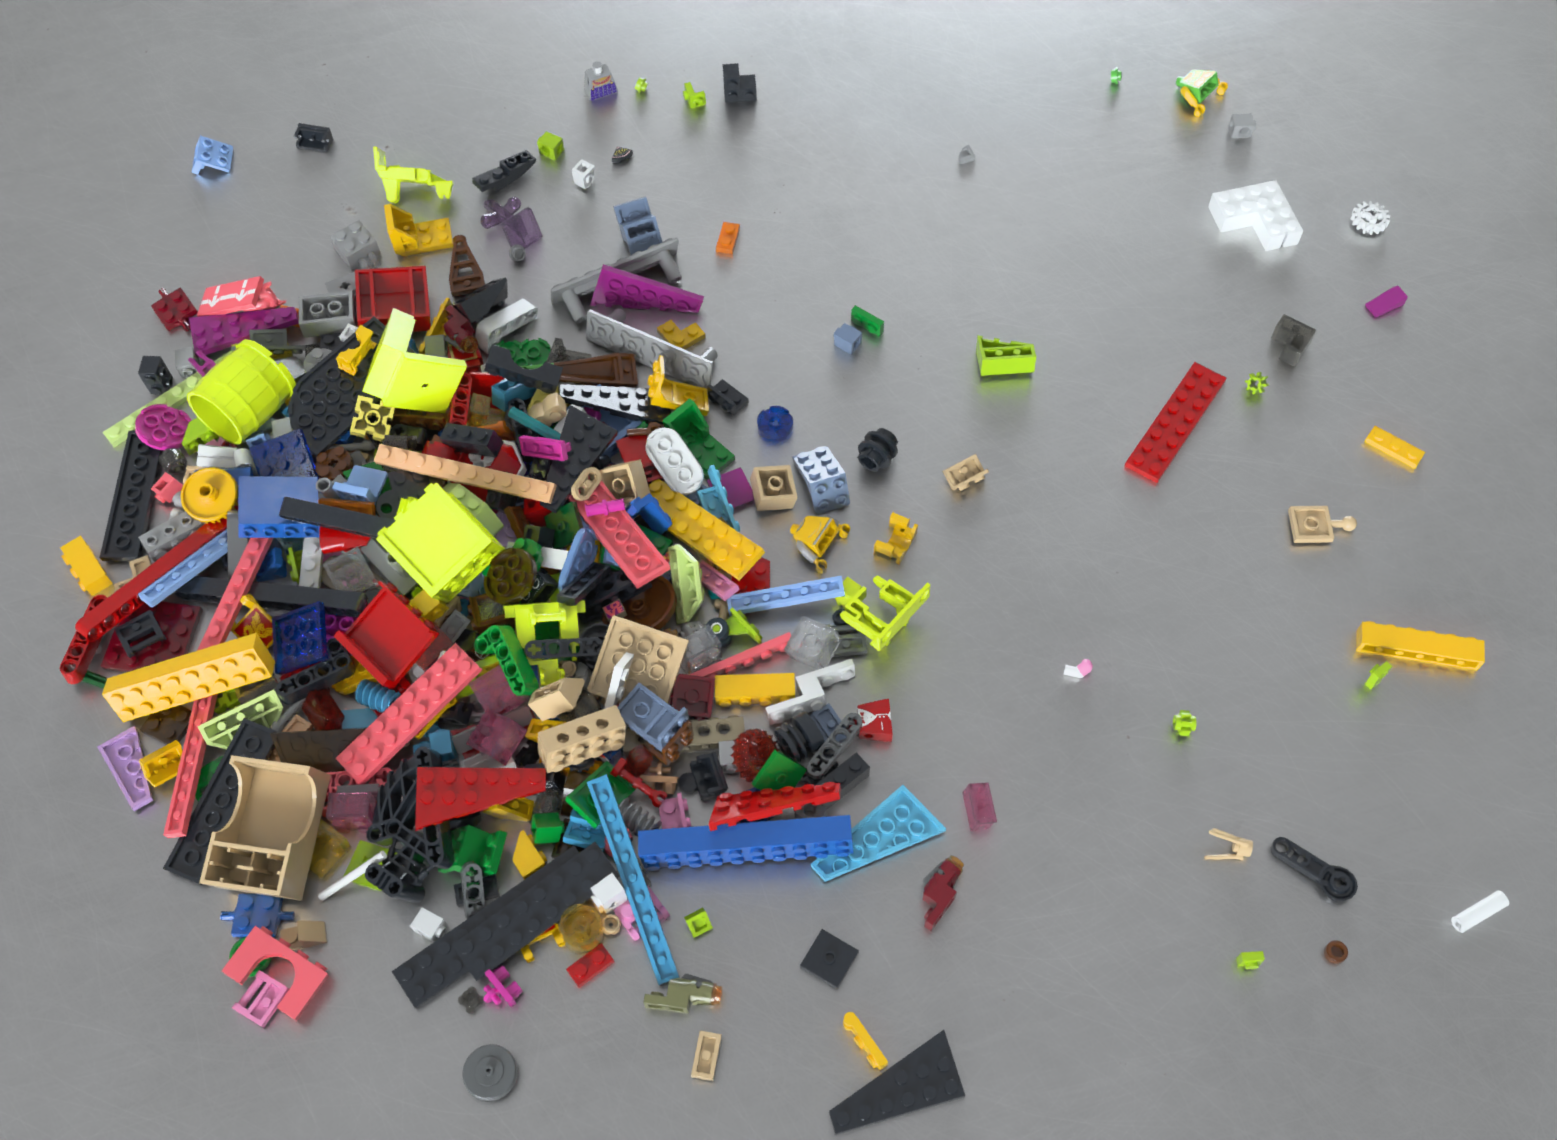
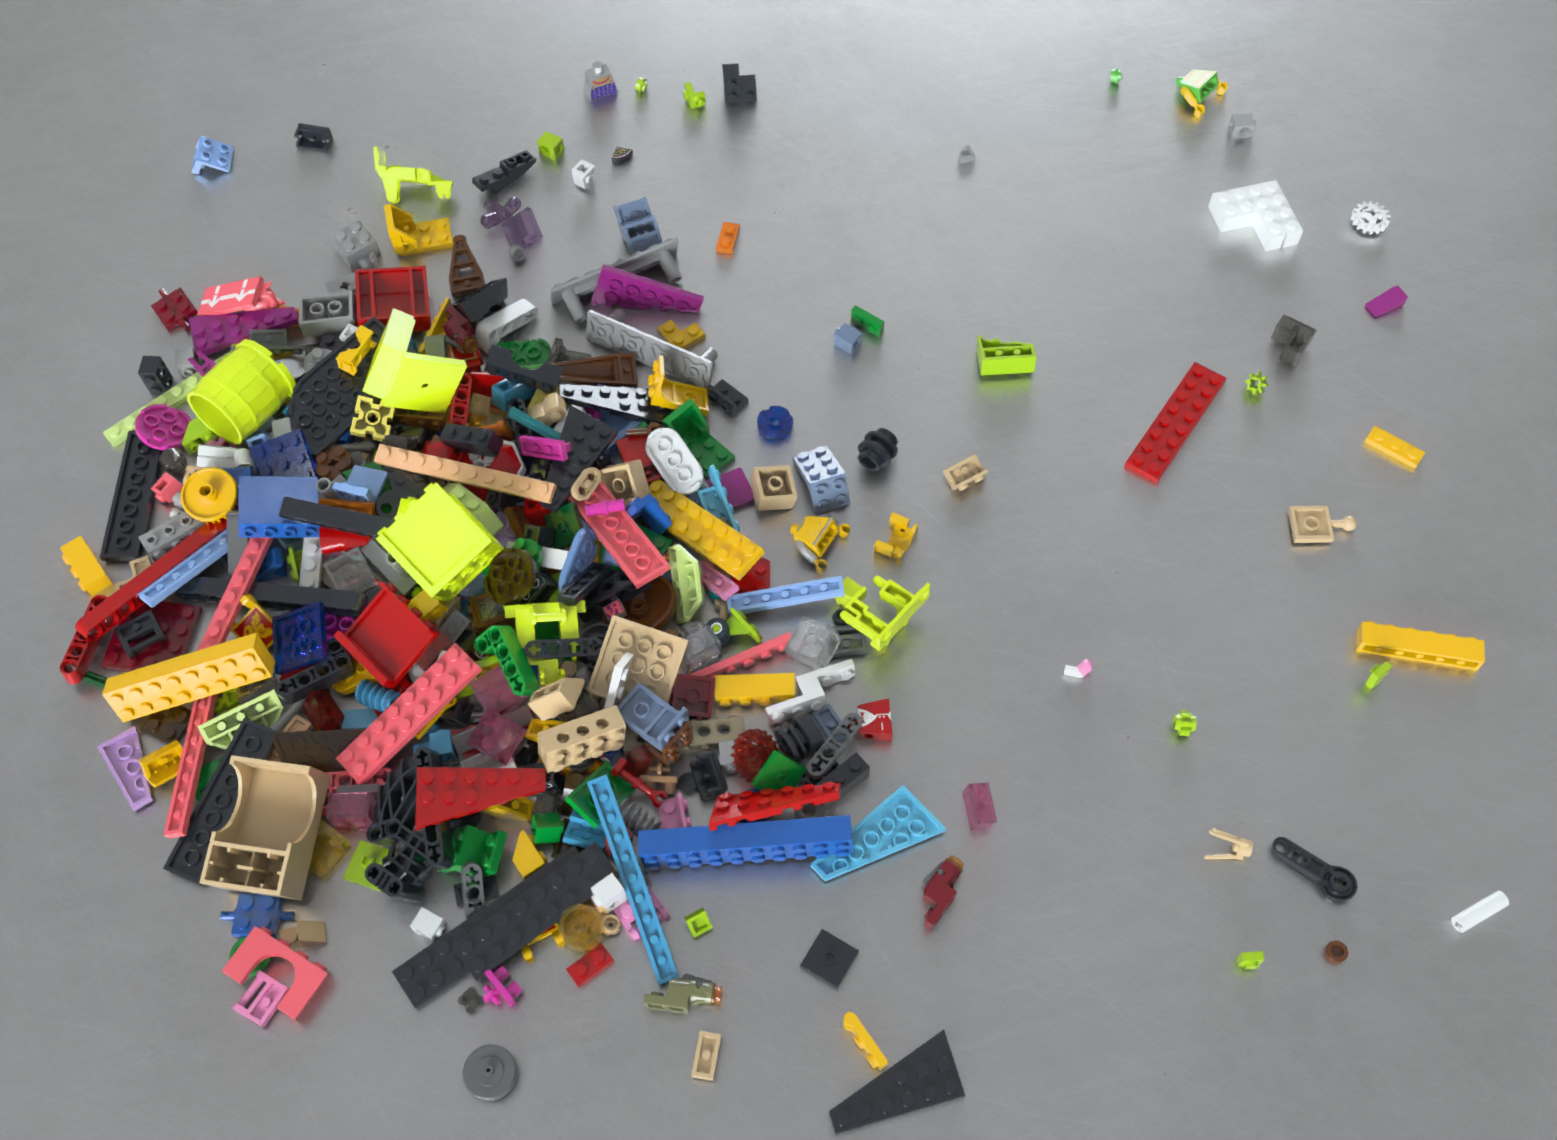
(351, 876): white bar -> none

